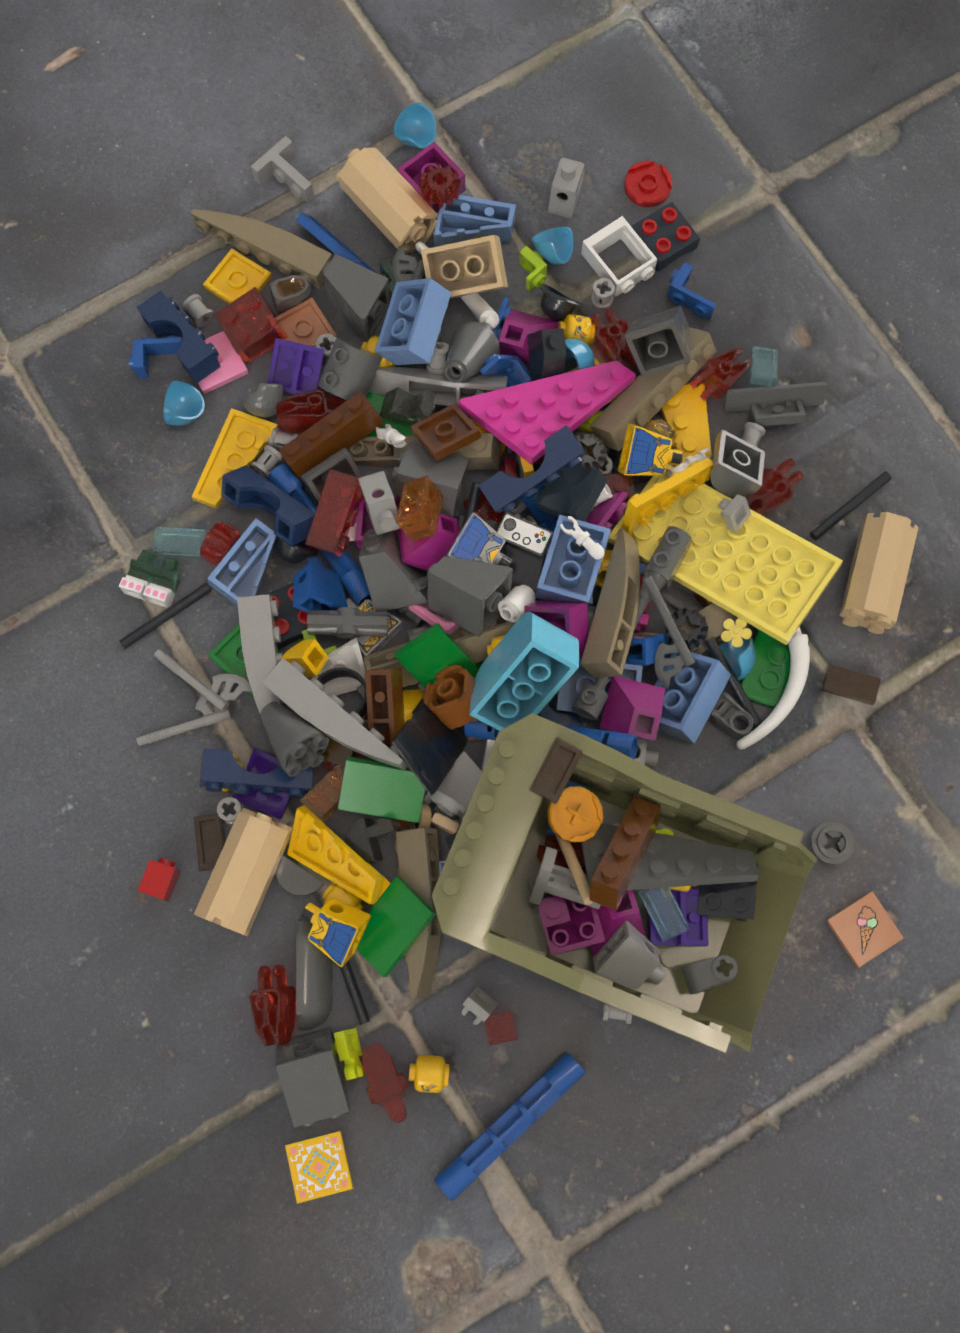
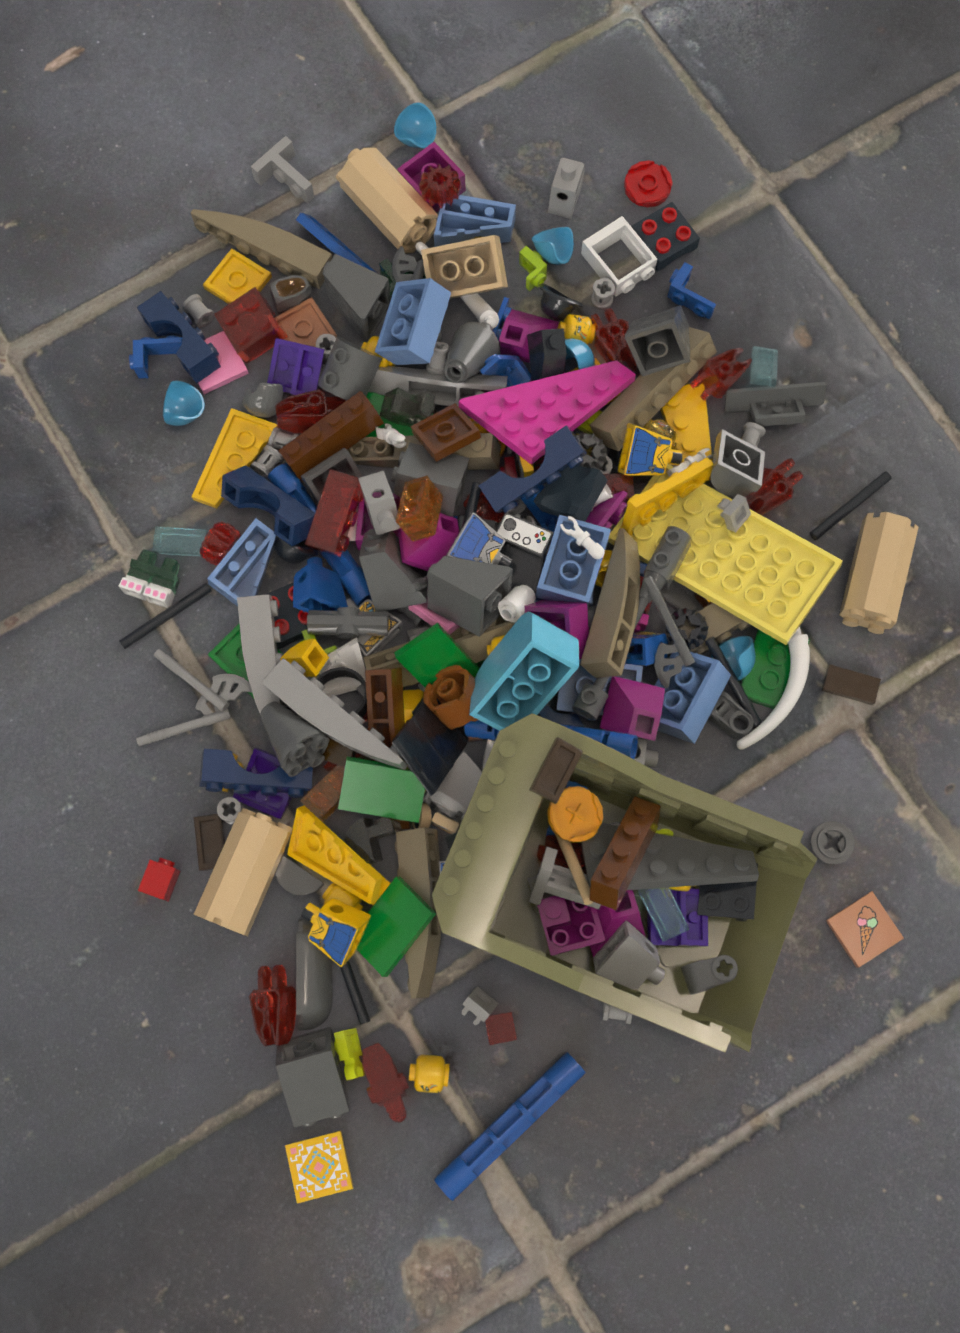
(736, 632): light yellow plant -> none

